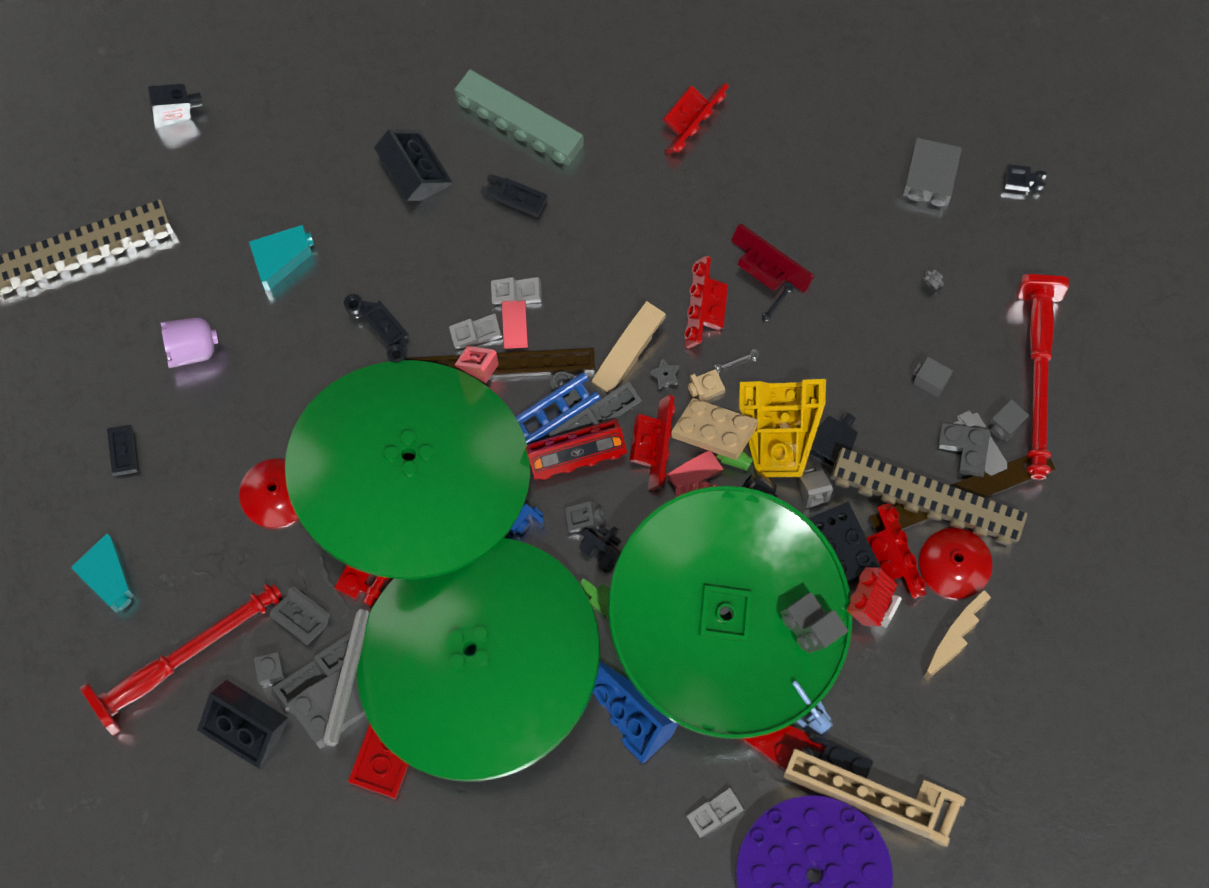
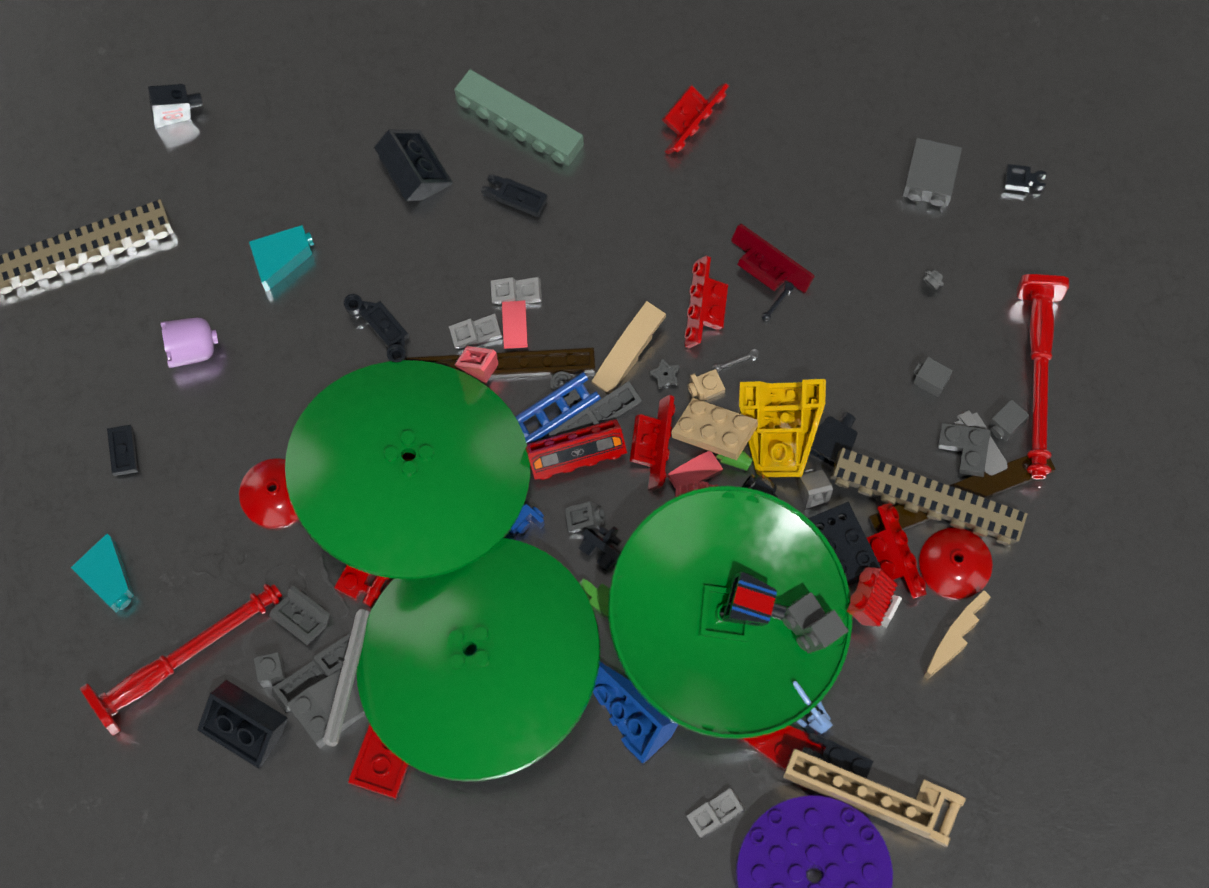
(752, 602): none -> torso

